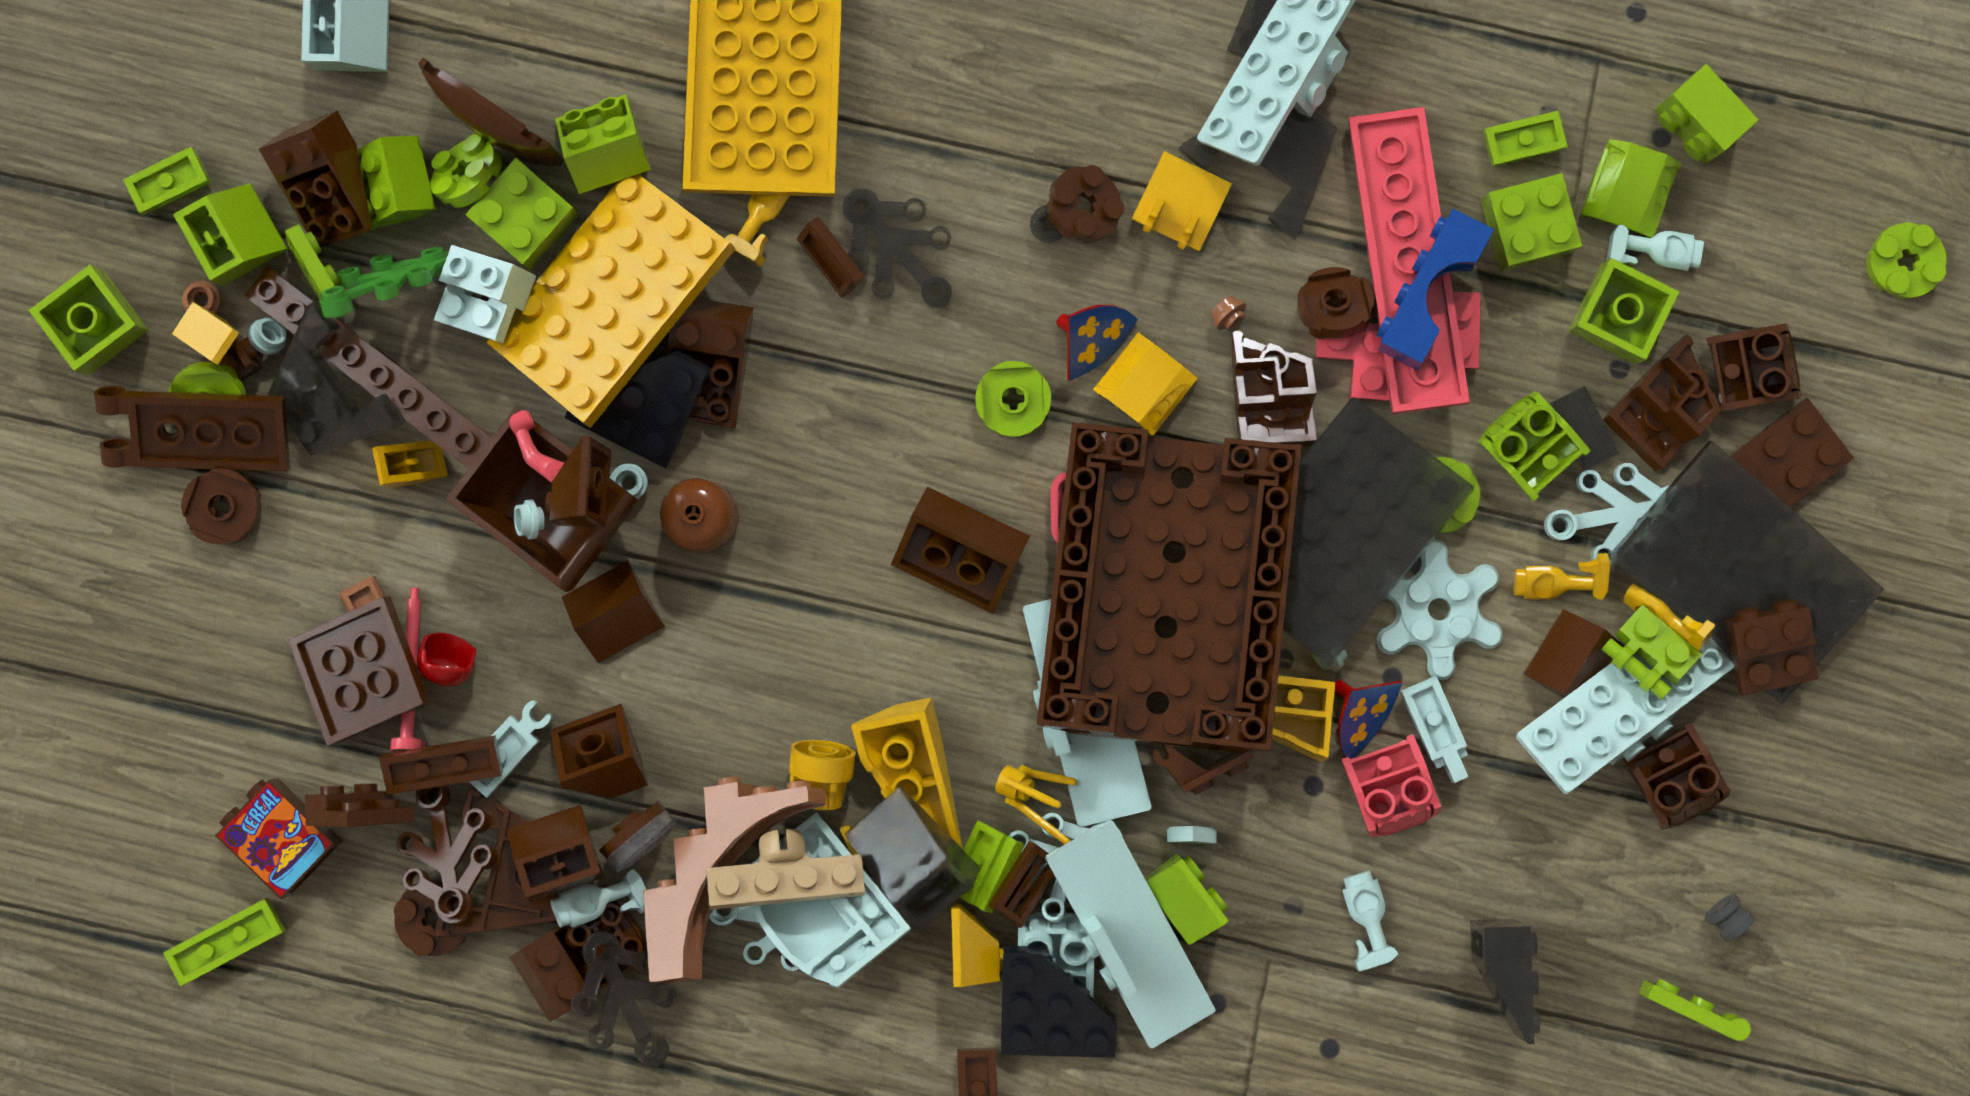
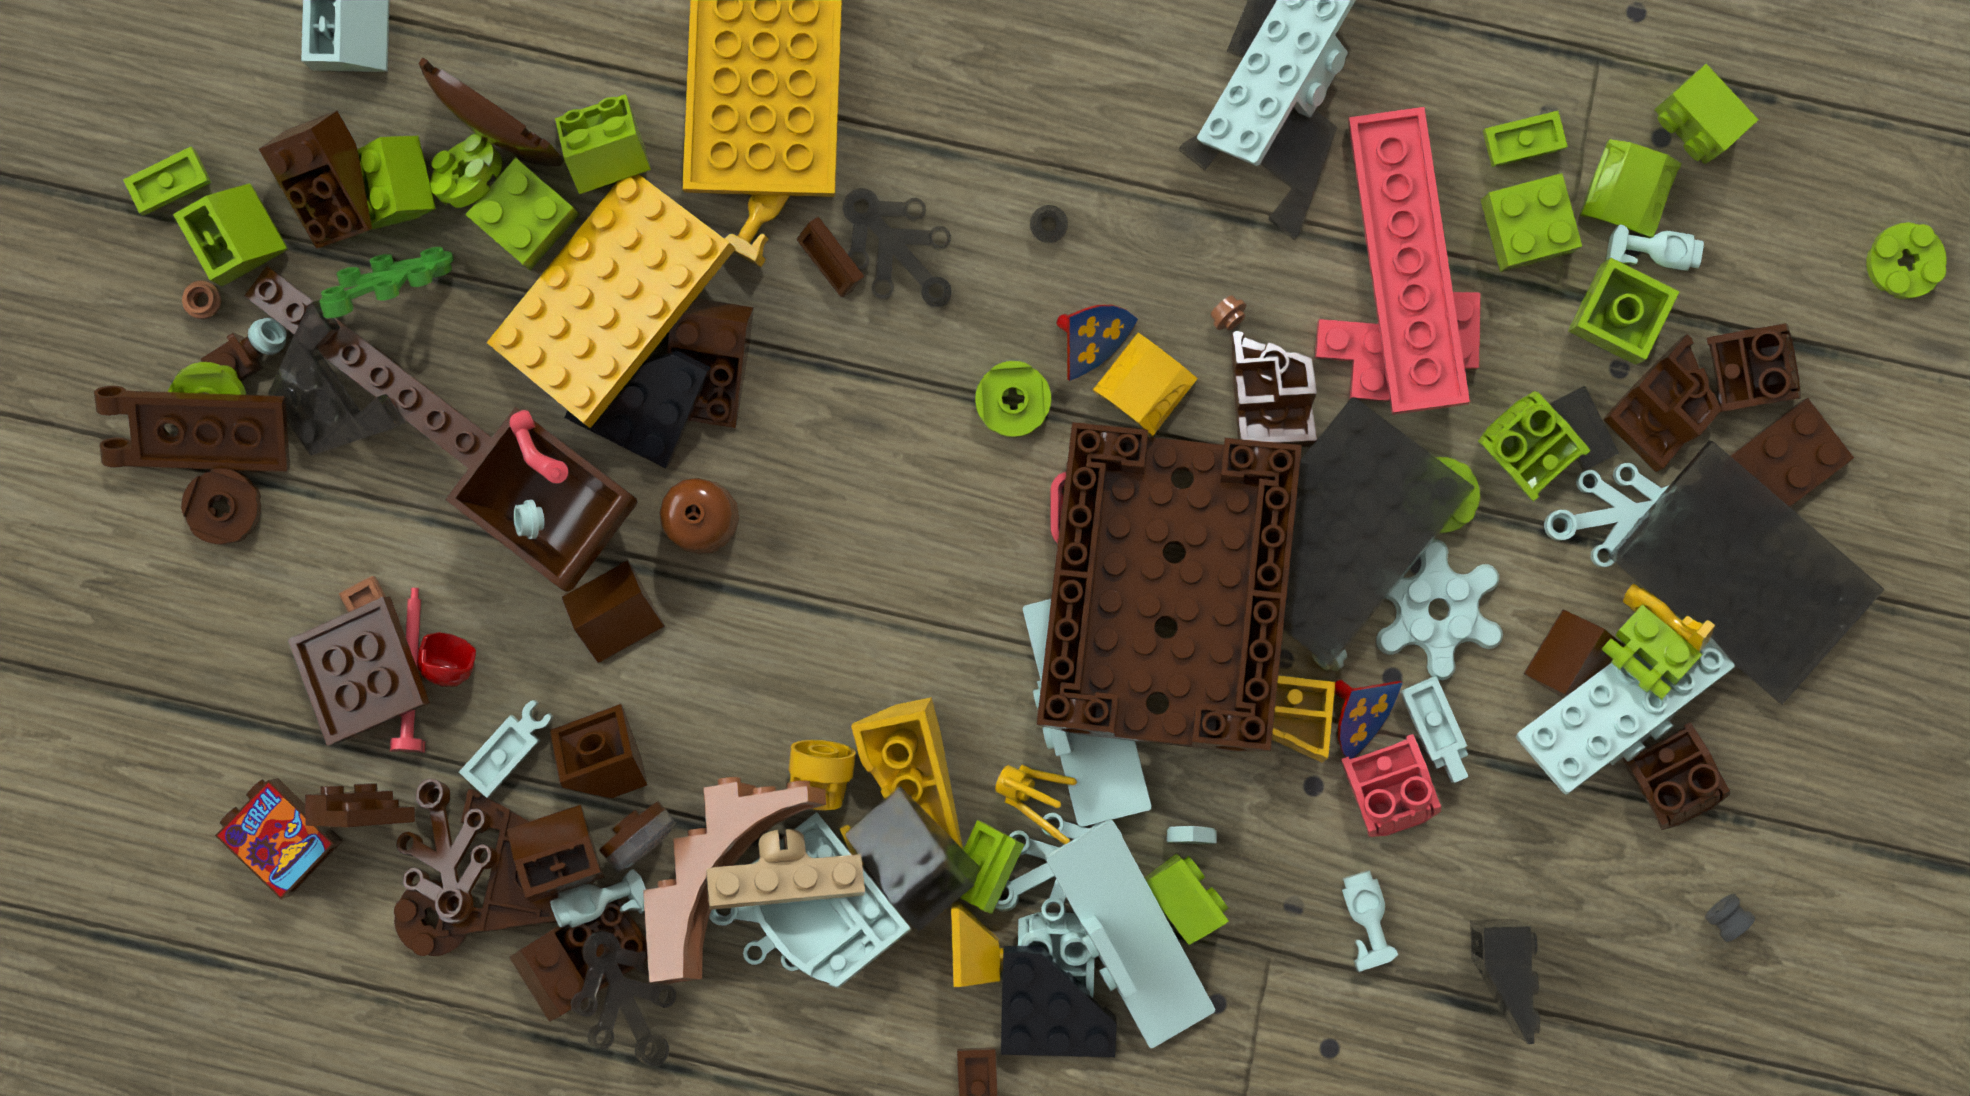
(88, 320): lime brick -> none
(205, 332): yellow slope -> none
(224, 941): lime plate -> none
(305, 252): lime plate -> none
(409, 463): yellow slope -> none
(441, 765): reddish brown plate -> none
(479, 275): light aqua brick -> none
(581, 487): reddish brown slope -> none
(631, 470): light aqua plate -> none
(959, 550): reddish brown slope -> none
(1019, 882): reddish brown tile -> none
(1098, 190): reddish brown plate -> none
(1181, 202): yellow plate -> none
(1192, 776): reddish brown plate -> none
(1330, 321): reddish brown plate -> none
(1456, 248): blue arch -> none
(1551, 581): yellow piece -> none
(1696, 1009): lime plate -> none
(1772, 647): reddish brown plate -> none

